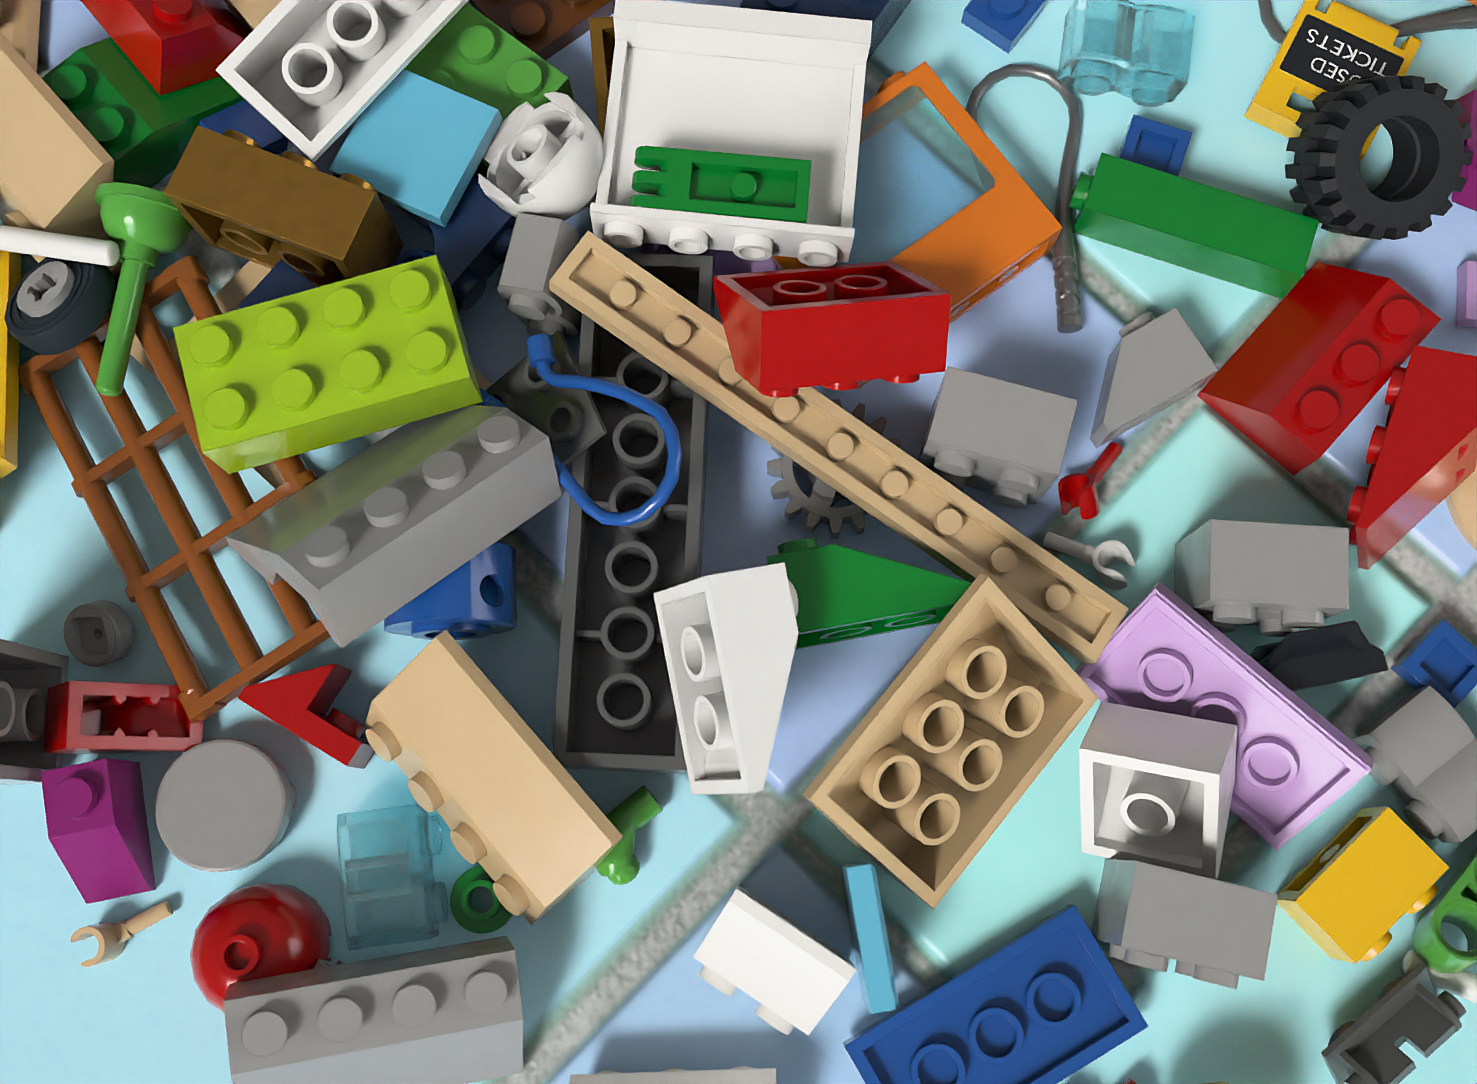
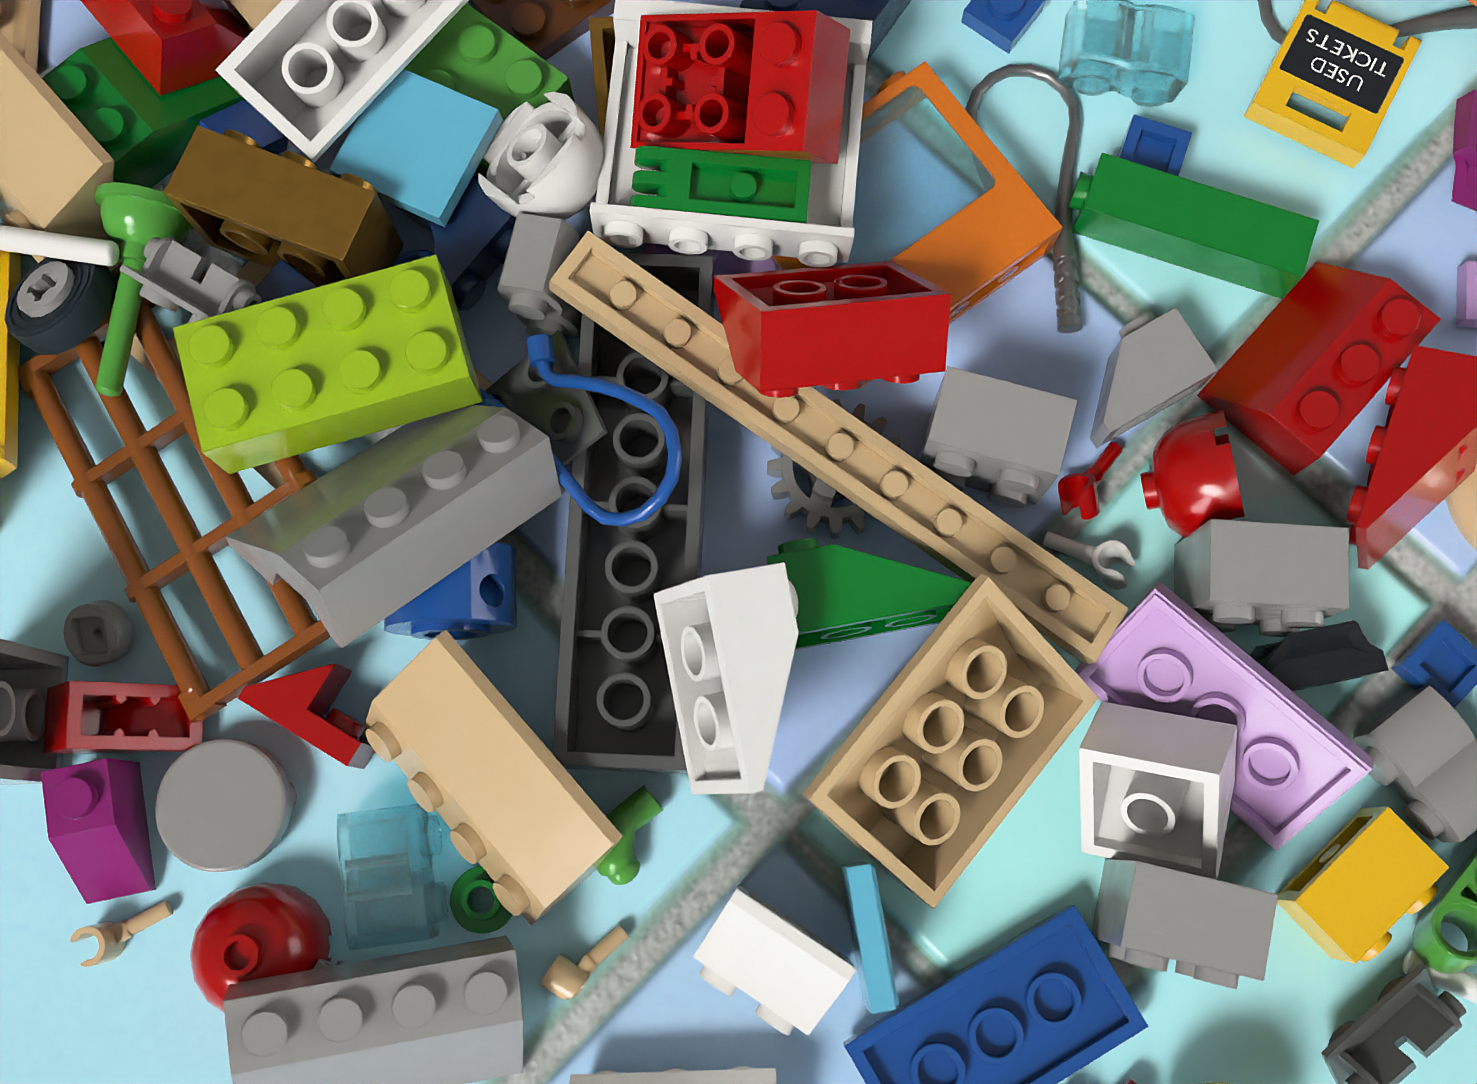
(173, 277): none -> light grey hinge
(567, 979): none -> tan hand
(742, 83): none -> red slope
(1193, 475): none -> red cylinder
(1423, 167): black tyre -> none

